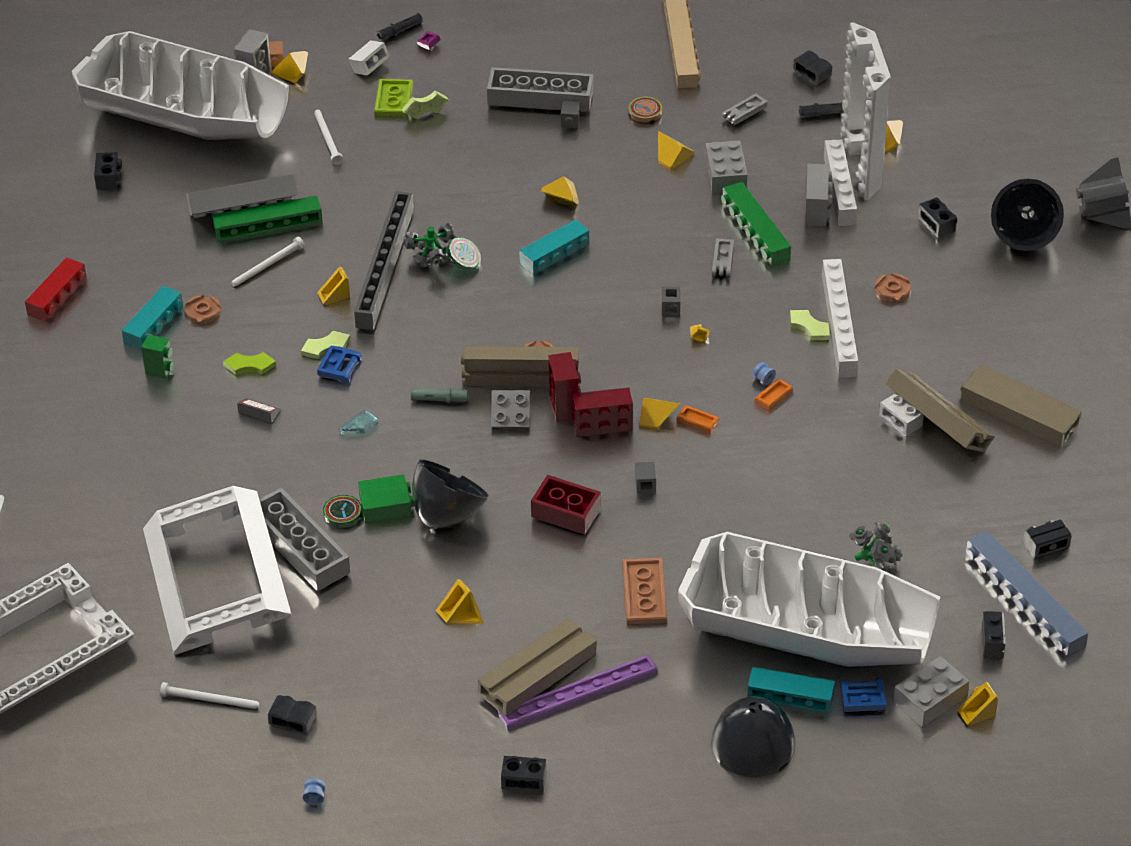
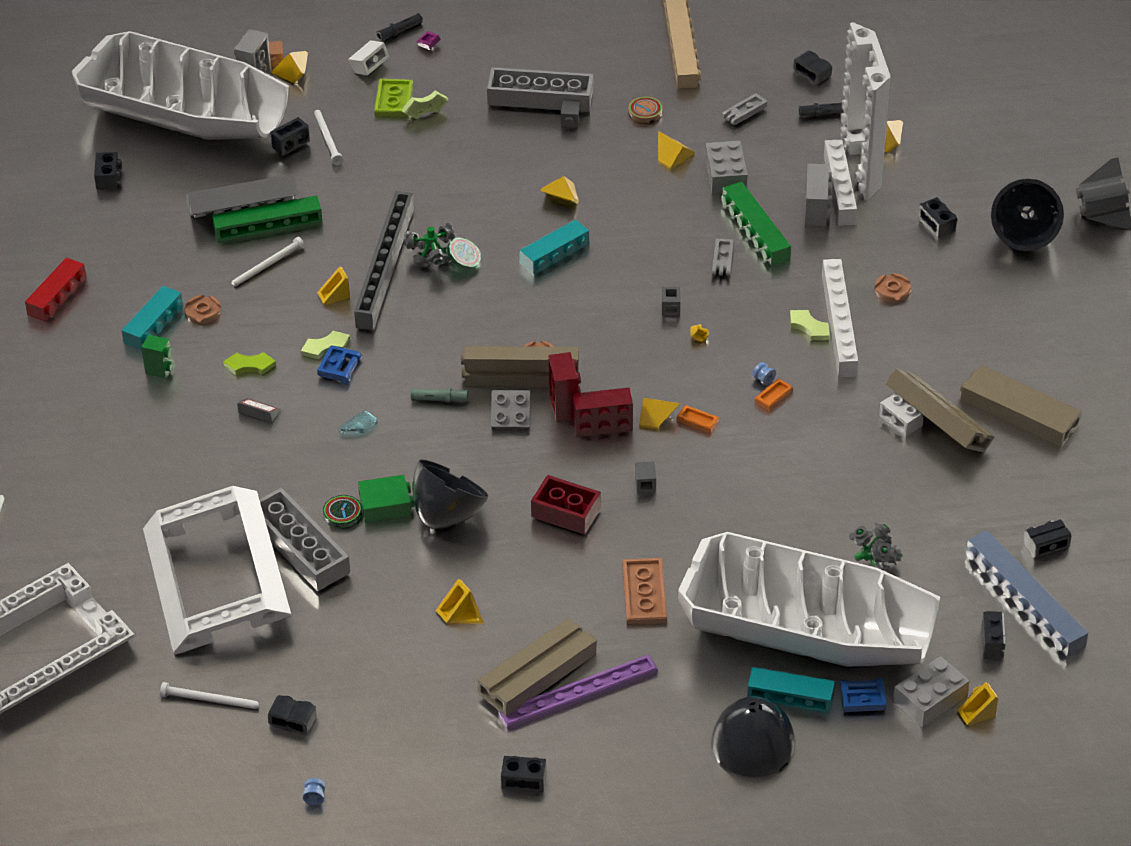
(290, 136): none -> black brick

